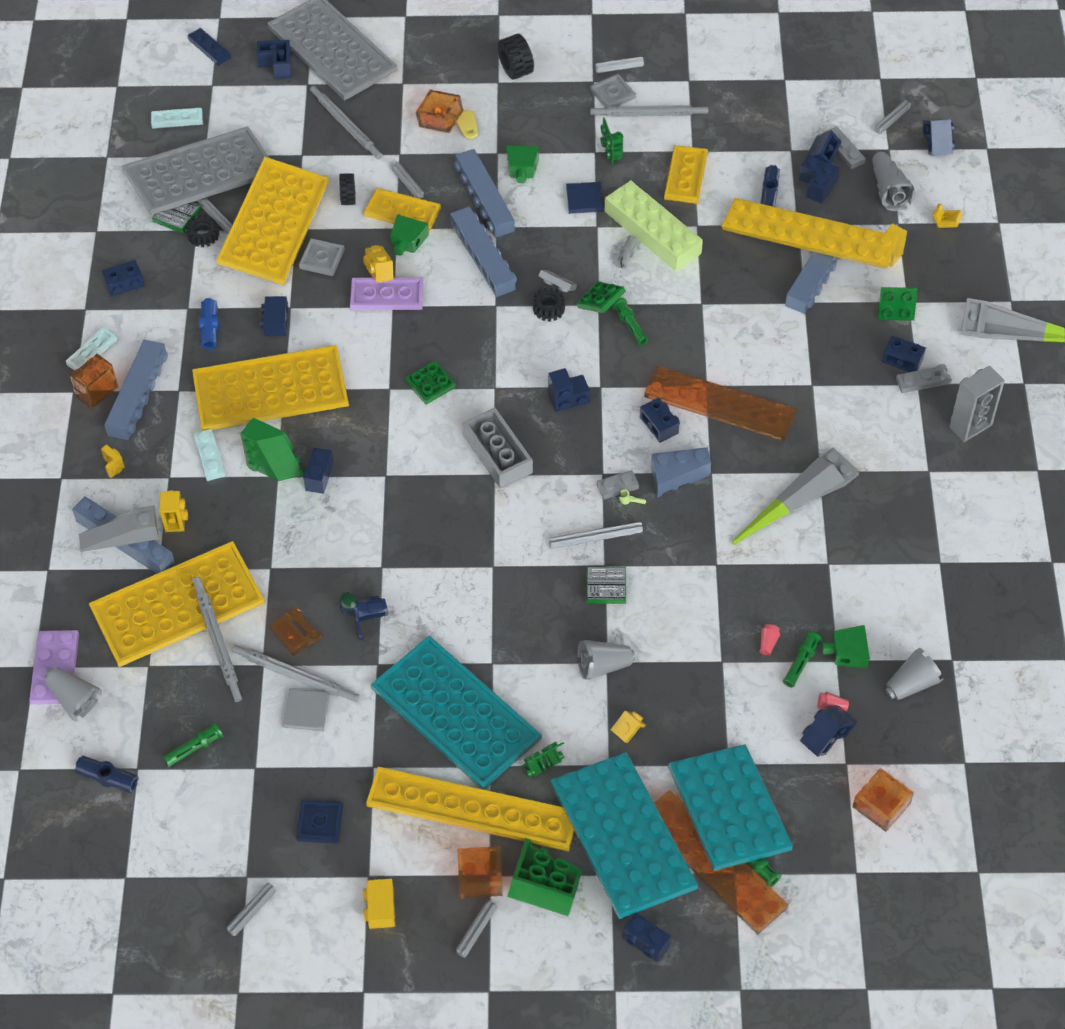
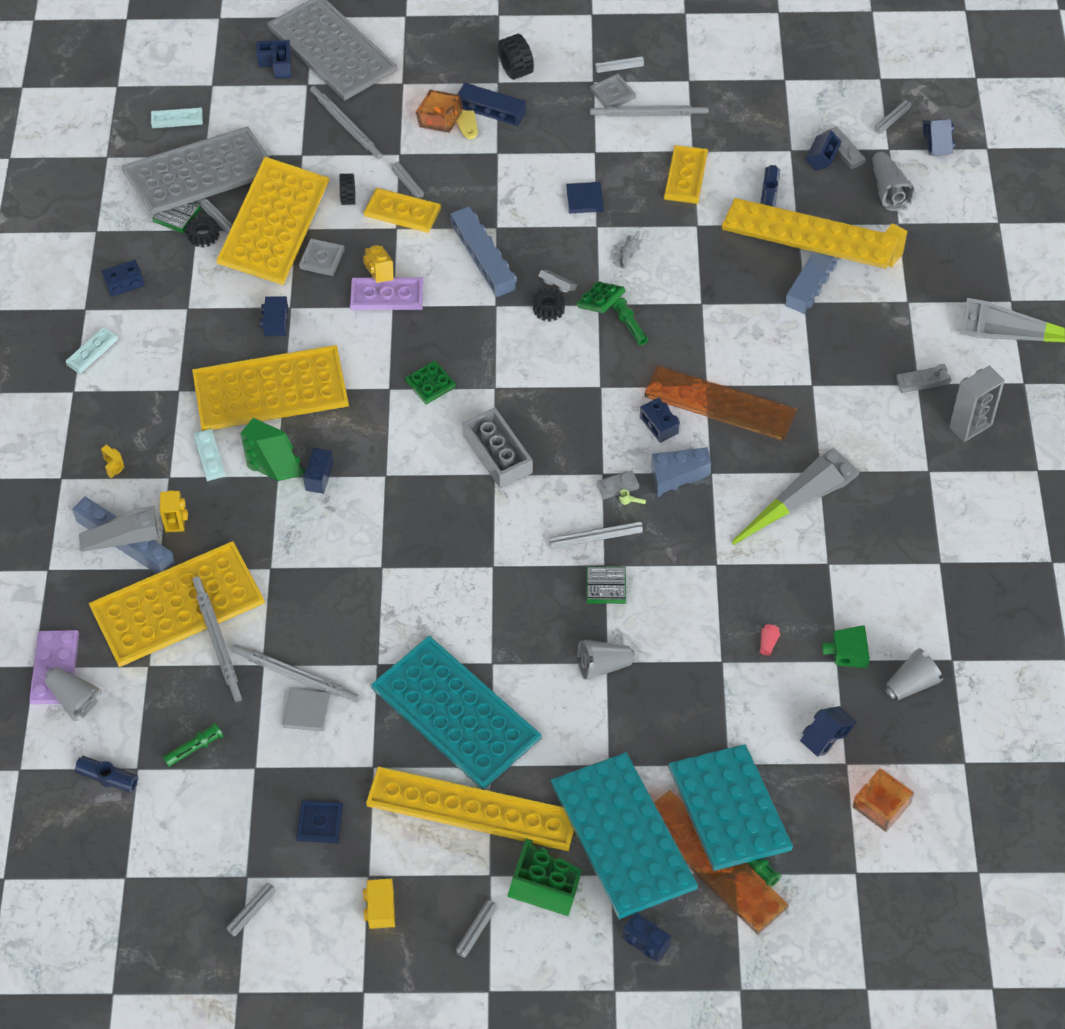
(94, 381): clear orange piece -> none
(136, 390): sand blue brick -> none
(209, 46): dark blue plate -> none
(209, 324): blue piece -> none
(290, 634): clear orange plate -> none
(363, 609): dark blue piece -> none
(408, 234): green torso -> none
(480, 872): clear orange piece -> none
(484, 193): sand blue brick -> none
(492, 104): none -> dark blue brick
(522, 162): green torso -> none
(534, 761): green hinge -> none
(567, 391): dark blue brick -> none
(612, 142): green hinge -> none
(628, 725): yellow bracket -> none
(653, 225): yellowish green brick -> none
(805, 652): green pin -> none
(820, 177): dark blue brick -> none
(830, 700): coral cone -> none
(897, 303): green hinge -> none
(903, 354): dark blue brick -> none
(946, 218): yellow bracket -> none

